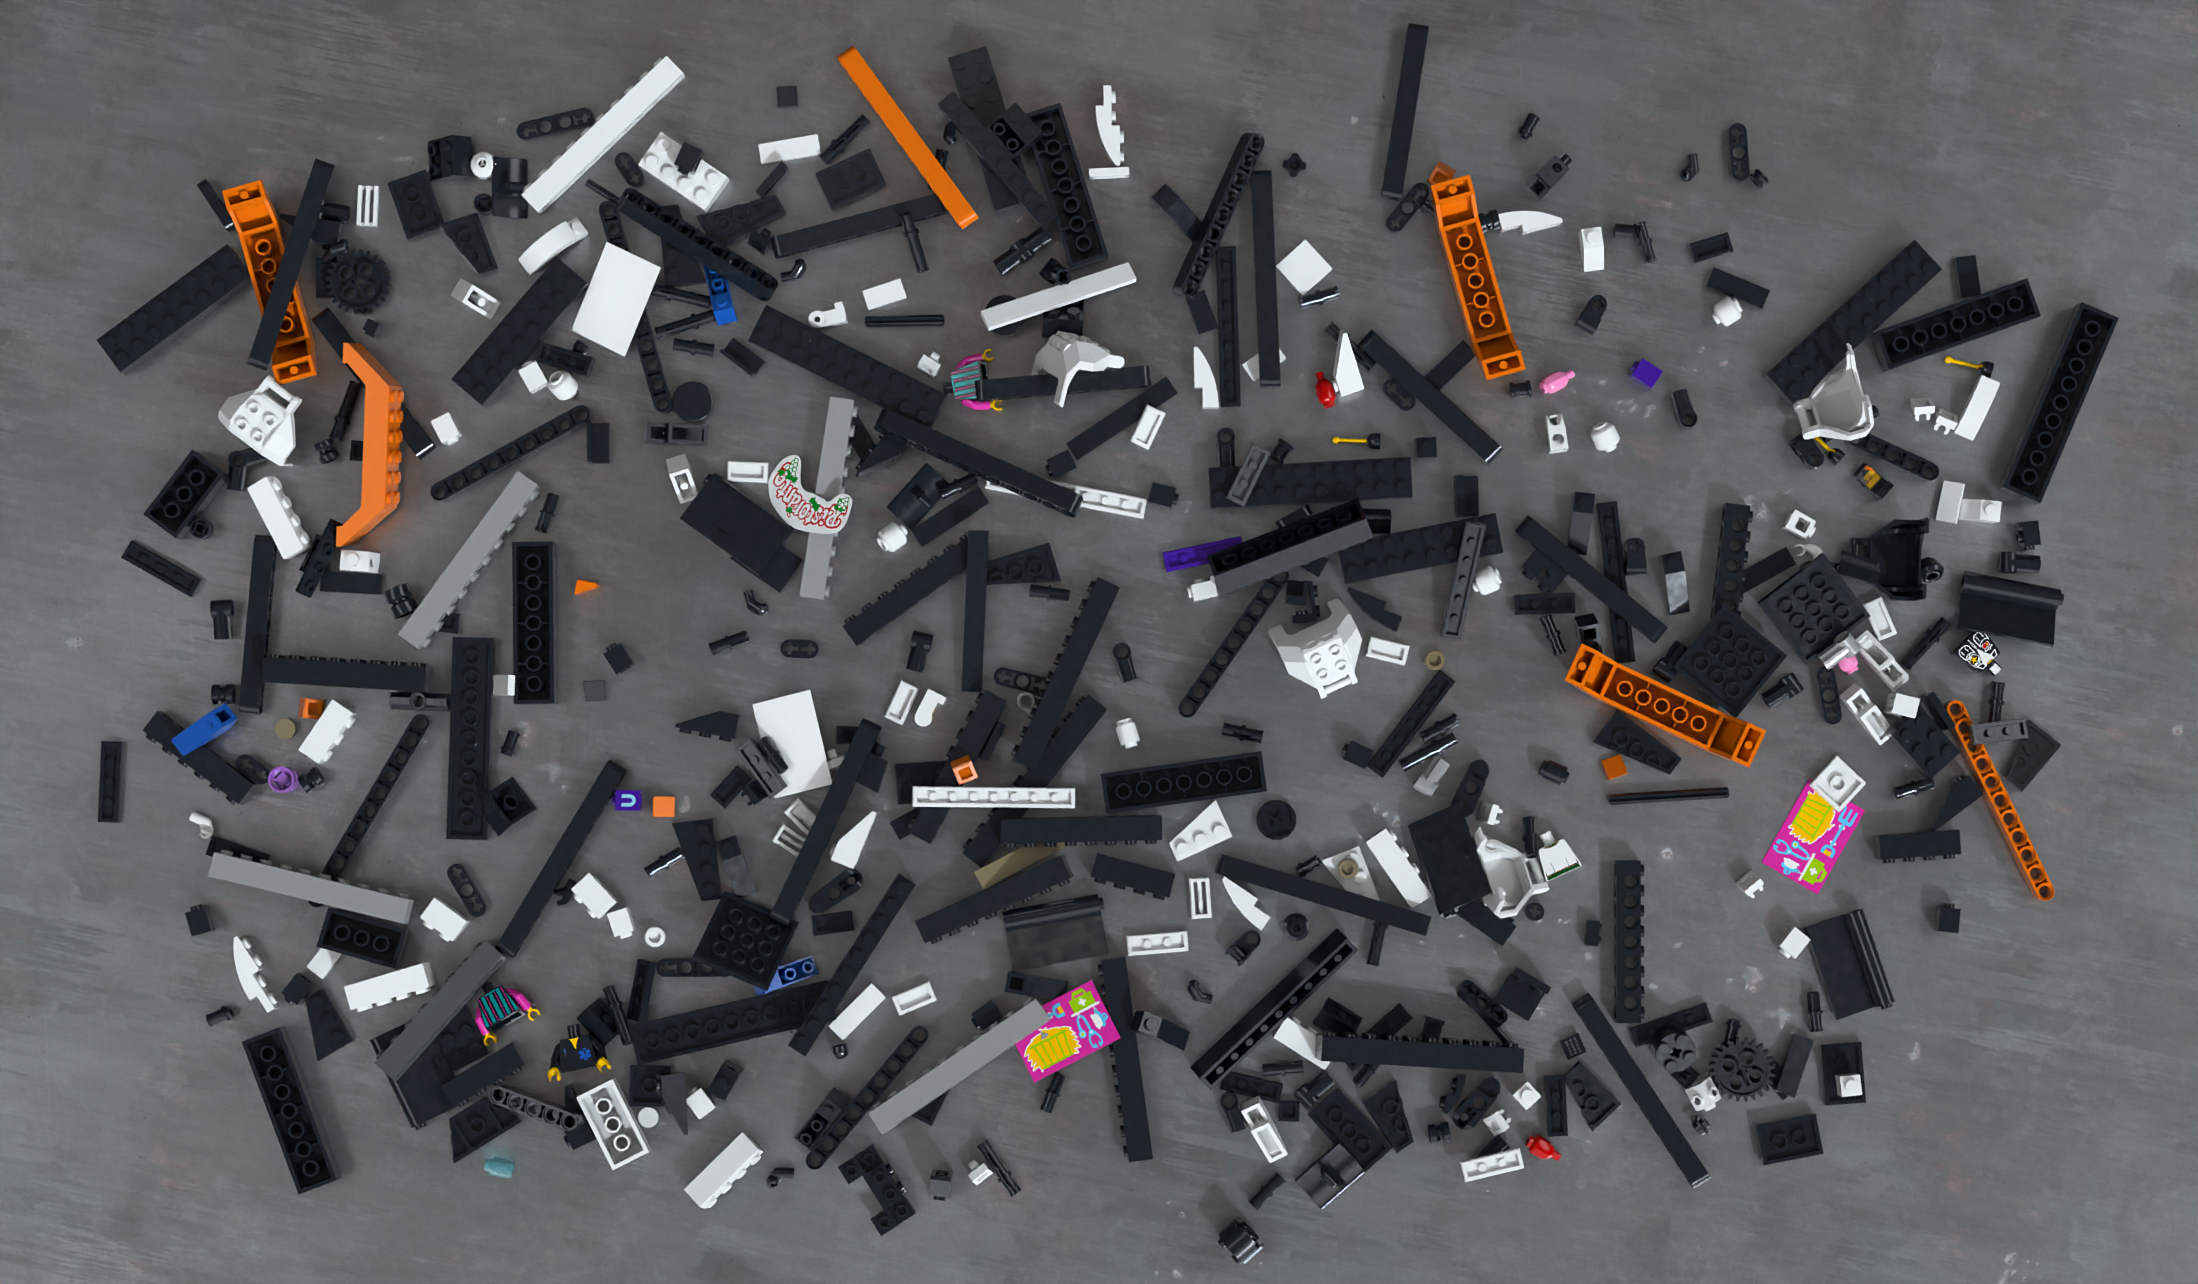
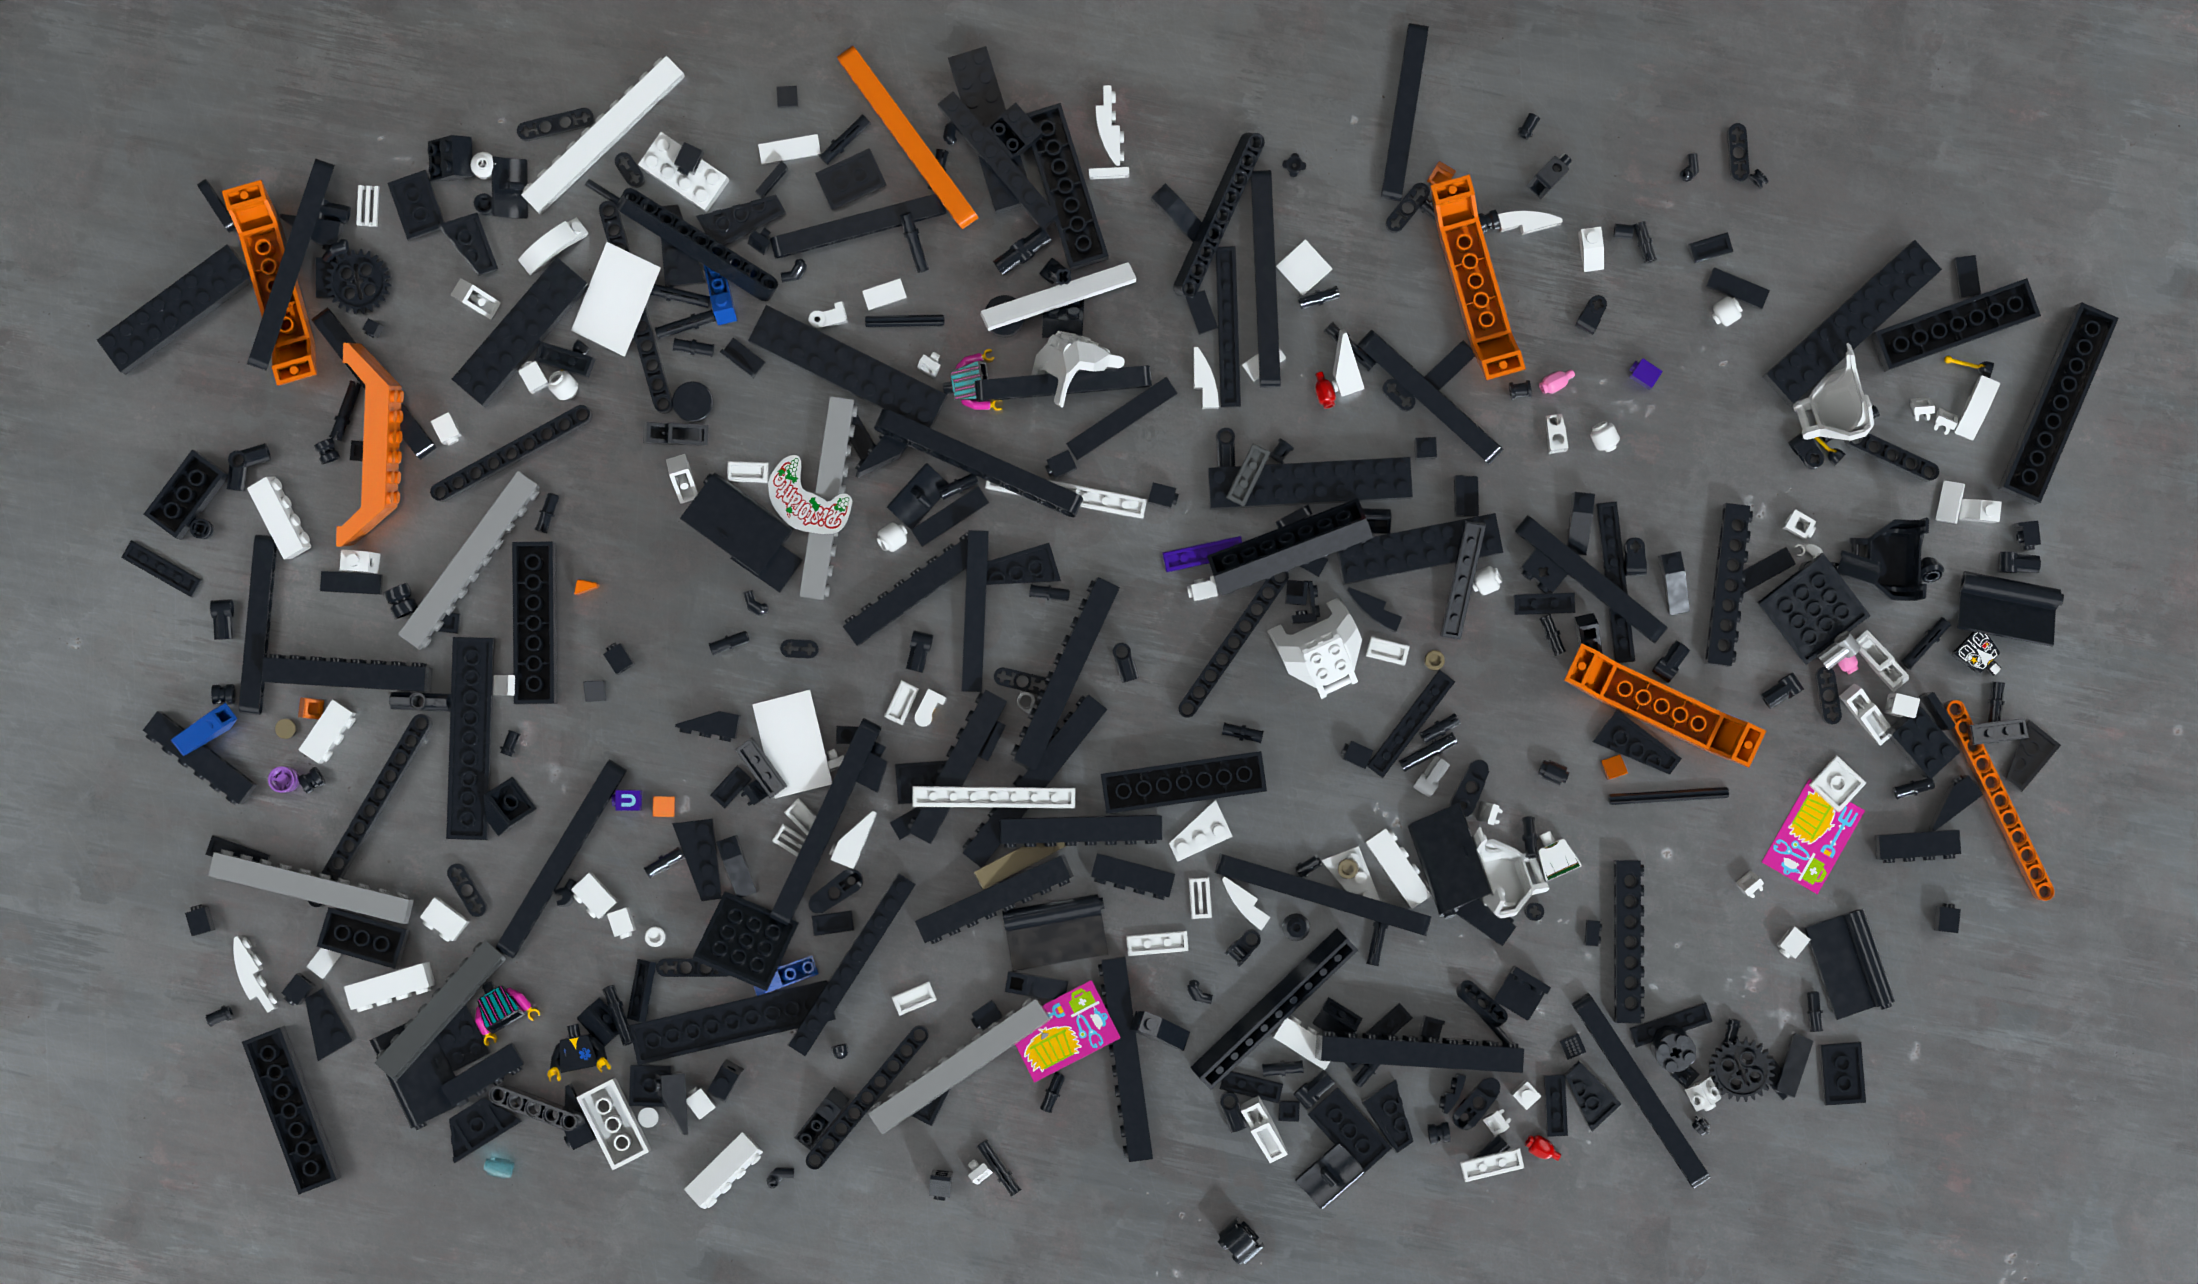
(110, 782): black tile -> none
(205, 824): white arm -> none
(251, 772): black beam -> none
(263, 420): white piece -> none
(317, 559): black bracket -> none
(598, 443): black panel -> none
(773, 755): black axle -> none
(857, 1011): white tile -> none
(883, 1185): black bracket -> none
(963, 769): orange slope -> none
(1127, 733): white brick -> none
(1147, 426): white tile -> none
(1266, 1191): black pin -> none
(1276, 819): black tile -> none
(1372, 440): hinge -> none
(1683, 406): black piece -> none
(1729, 661): black plate -> none
(1789, 1139): black plate -> none
(1848, 1084): white brick -> none
(1872, 481): black leg -> none
(1879, 619): white tile -> none

